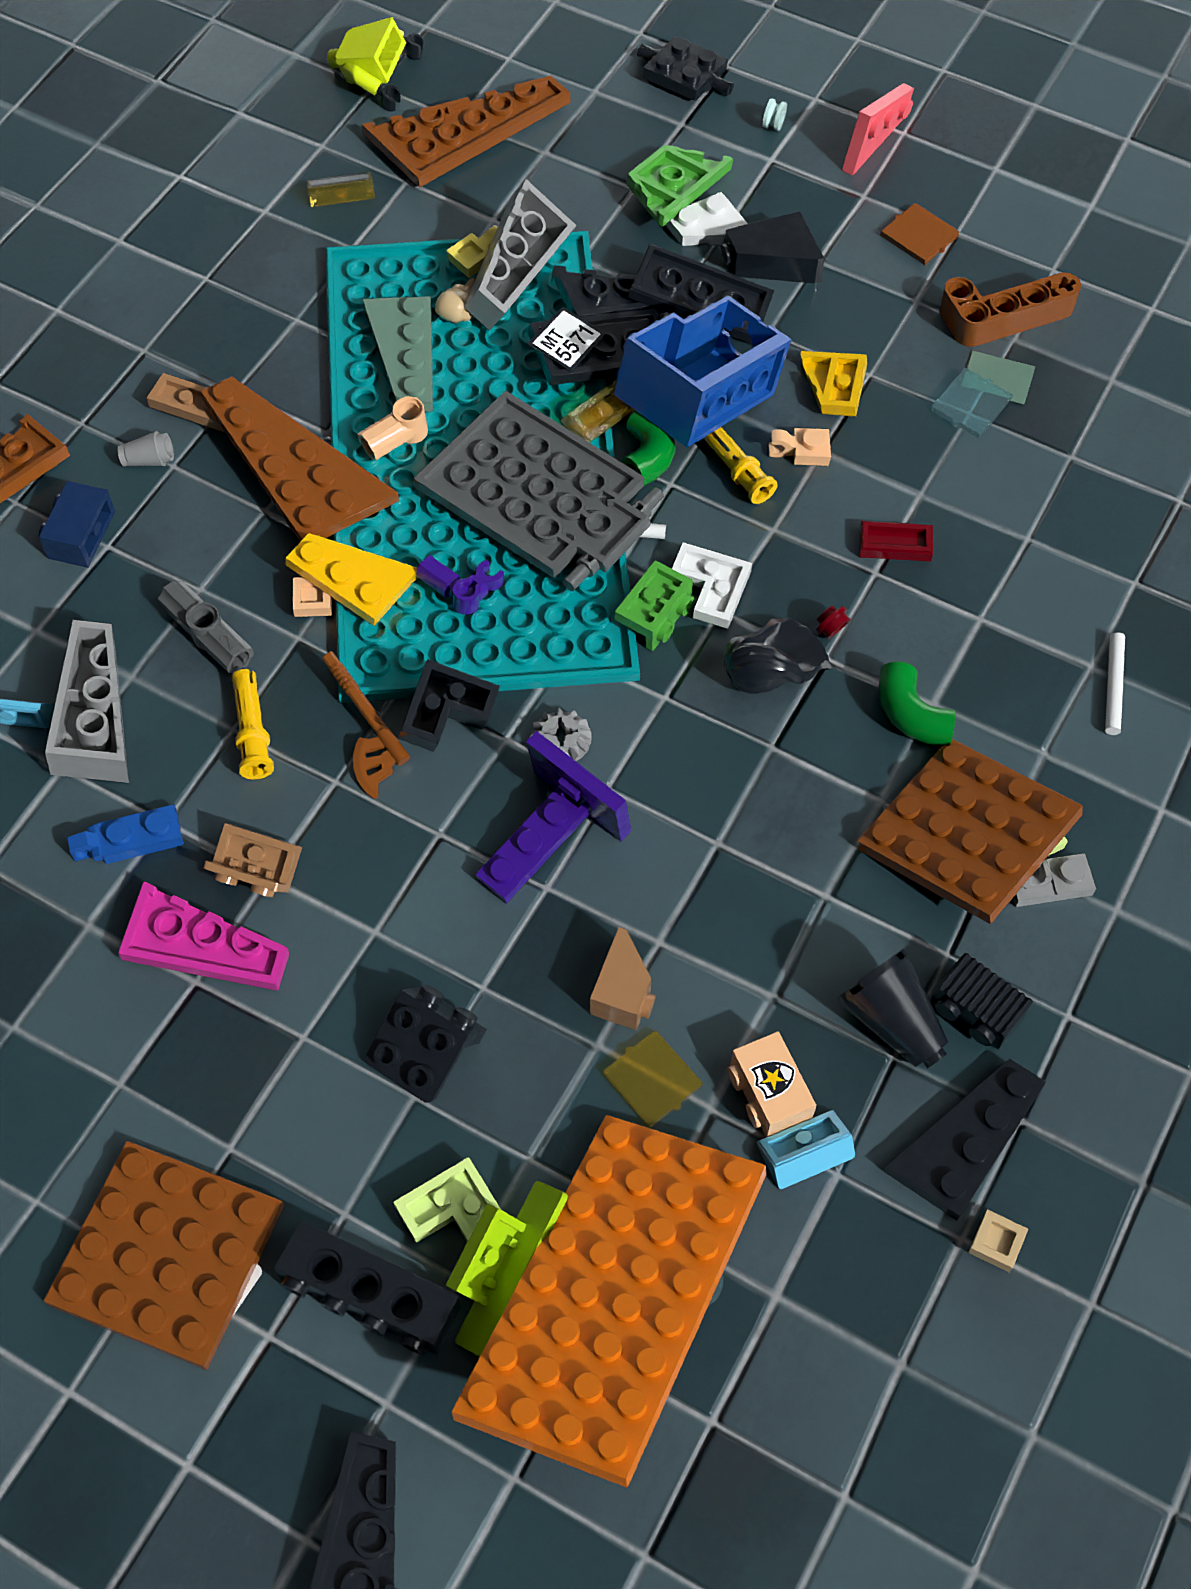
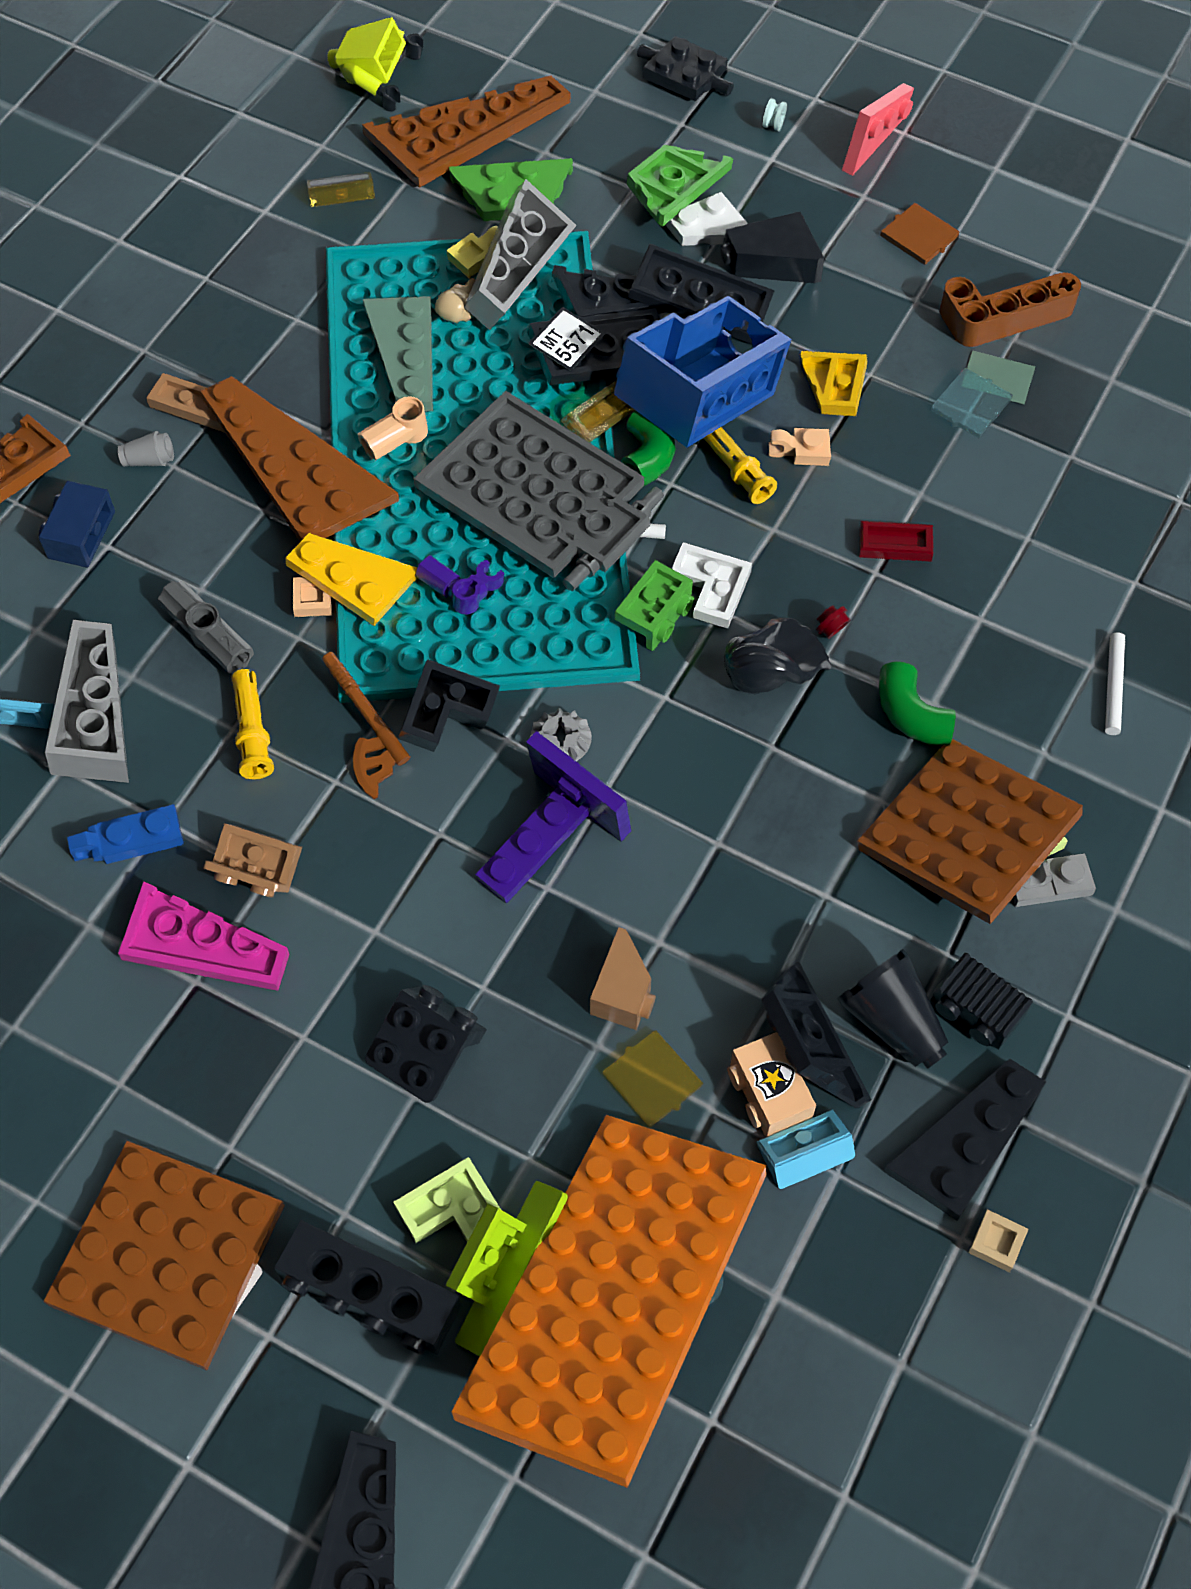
(492, 185): none -> bright green wing
(811, 1038): none -> black wing

